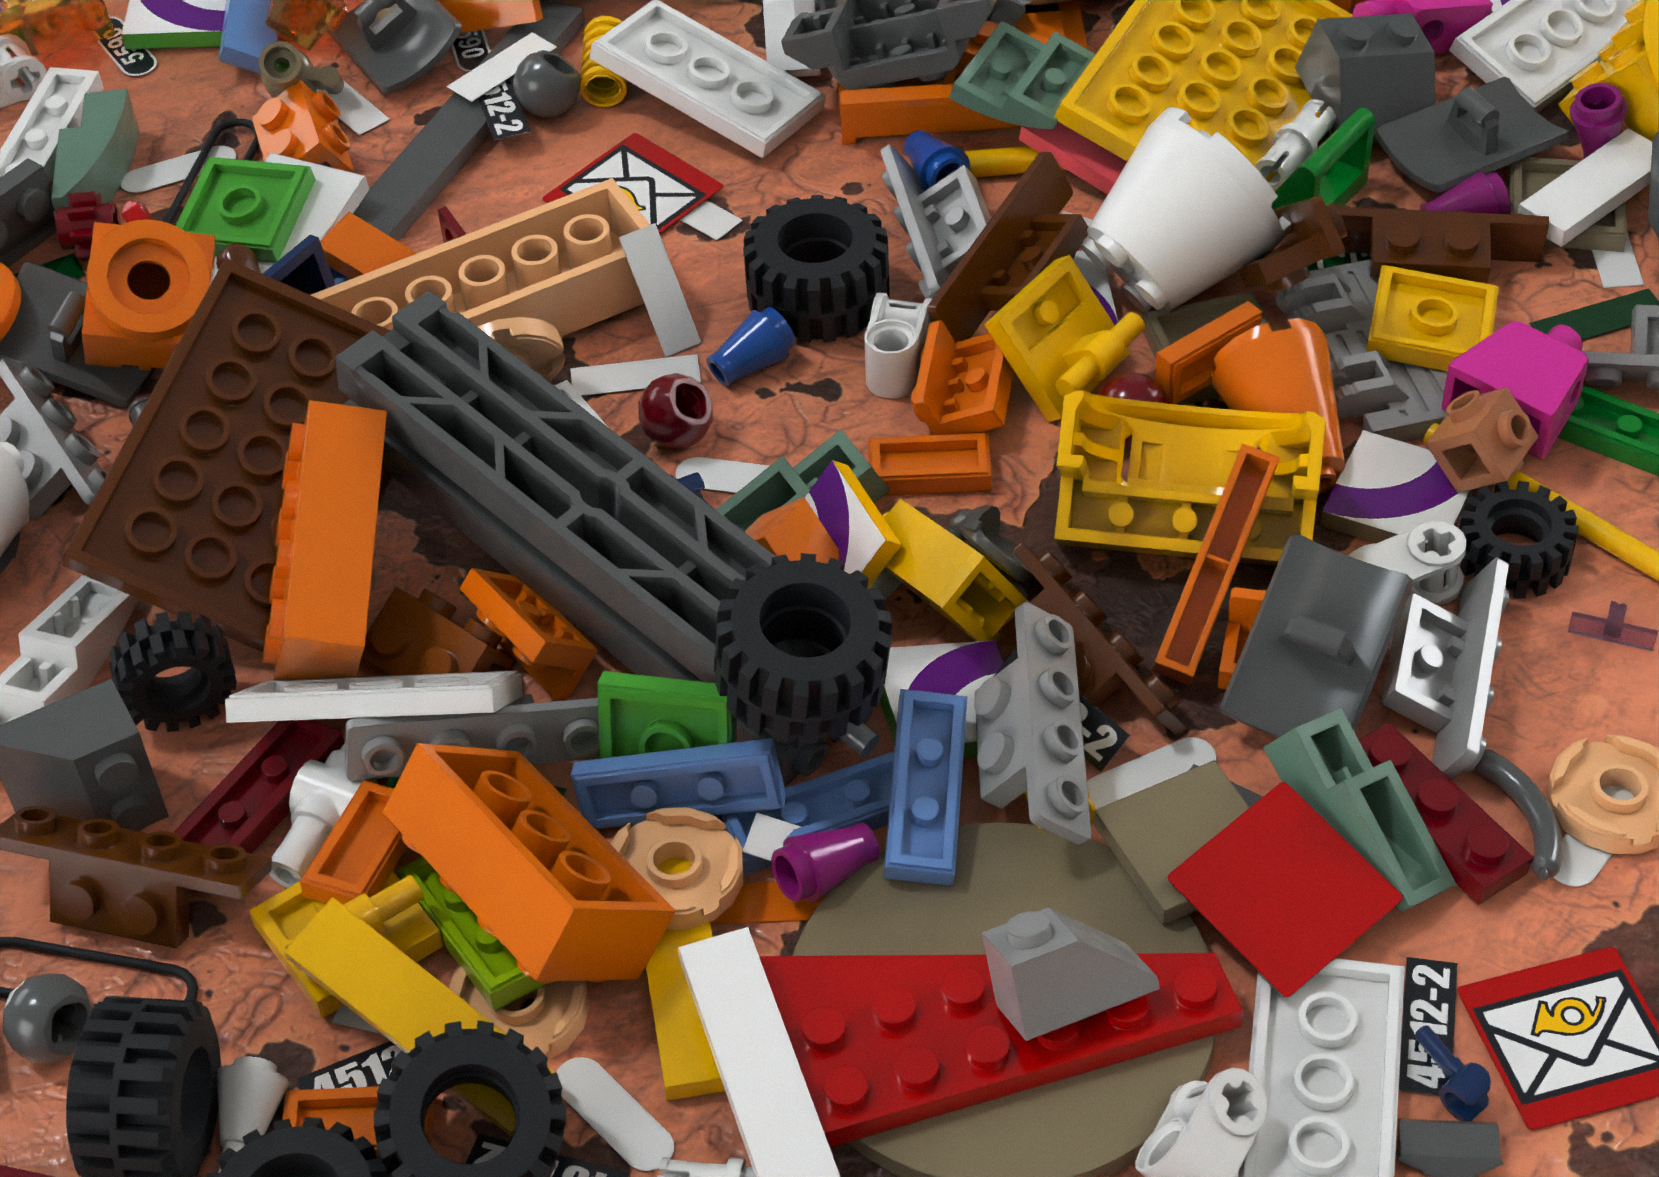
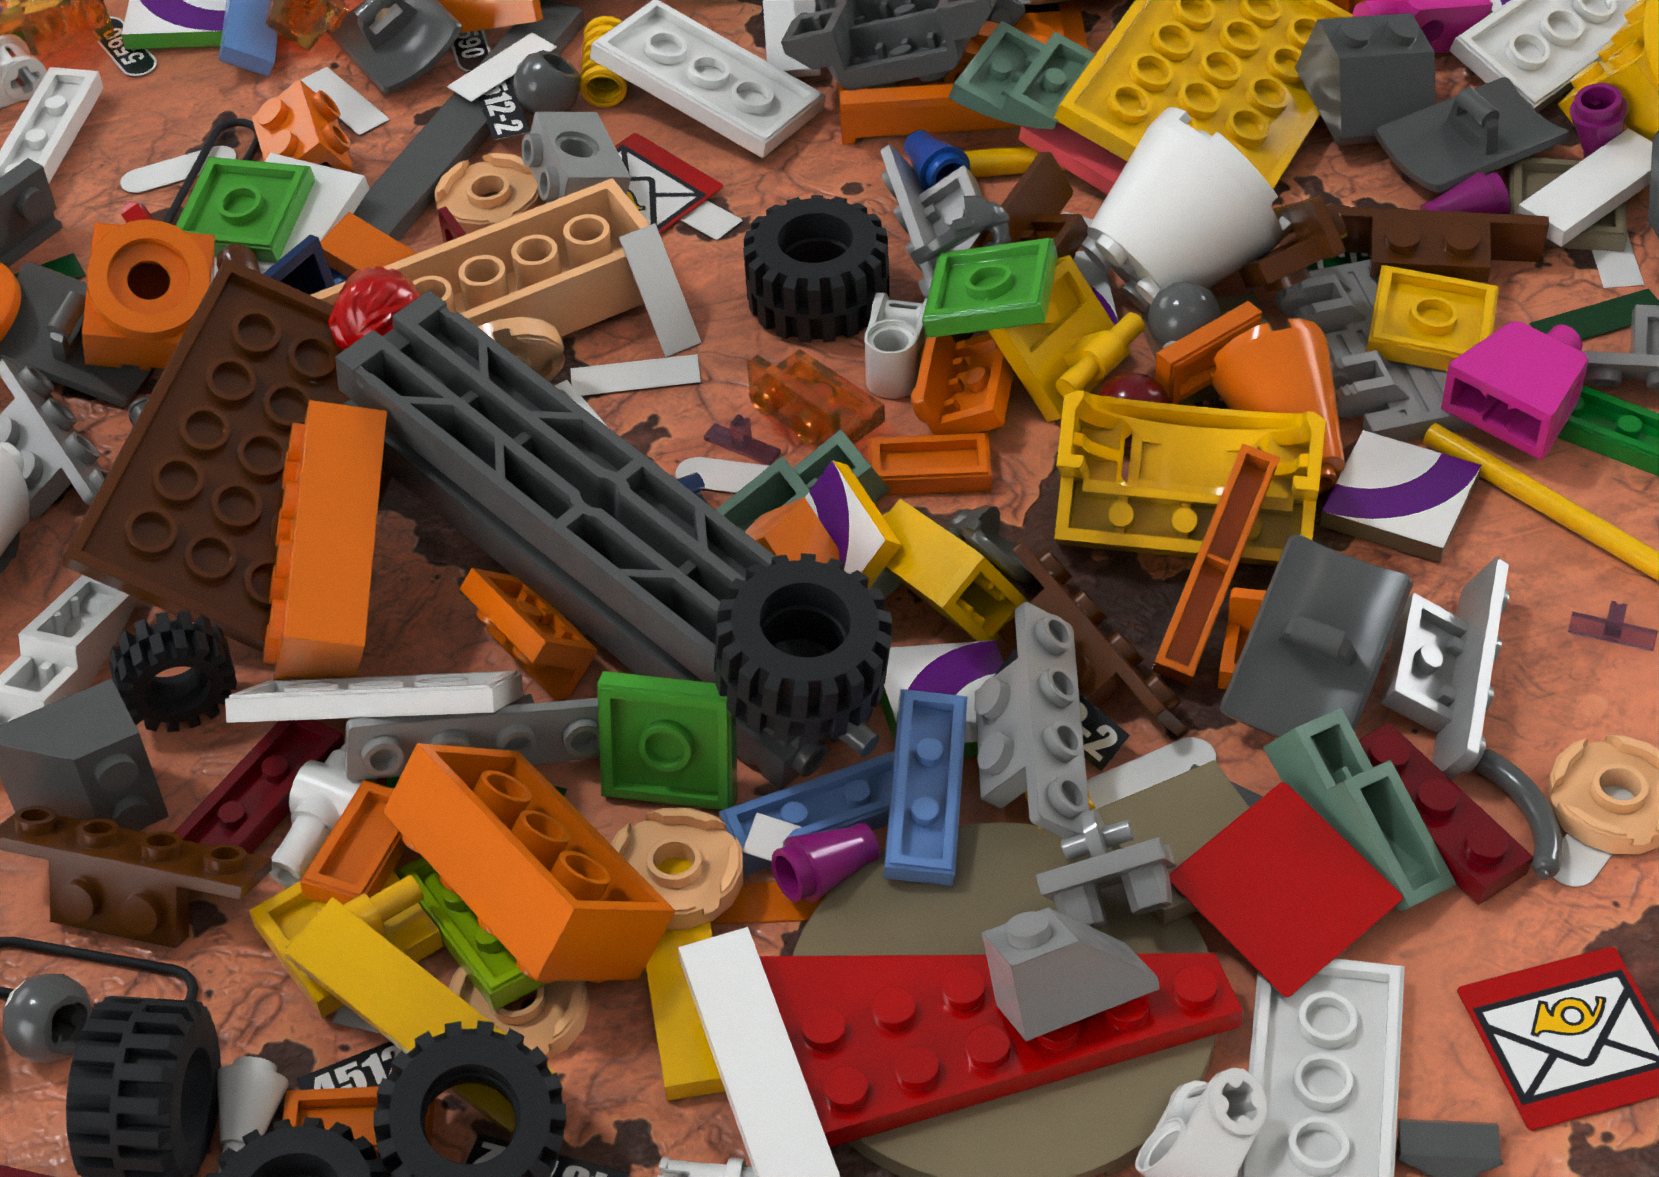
(76, 222): dark red gear -> none
(98, 151): sand green slope -> none
(285, 65): dark tan piece -> none
(369, 303): none -> red hair
(421, 638): dark orange bracket -> none
(499, 173): none -> light nougat tile
(571, 154): none -> light grey brick
(614, 1114): white sticker -> none
(675, 411): dark red piece -> none
(704, 778): medium blue tile -> none
(740, 441): none -> piece
(753, 346): blue cone -> none
(812, 399): none -> clear orange bracket
(979, 217): none -> dark grey piece
(990, 288): none -> bright green tile
(1138, 866): none -> light grey hips
(1180, 311): none -> dark grey piece
(1295, 142): white pin -> none
(1336, 167): green tile -> none
(1427, 569): white piece -> none
(1430, 1002): black sticker -> none
(1467, 1085): dark blue hand -> none
(1482, 439): nougat brick -> none
(1525, 515): black tyre -> none

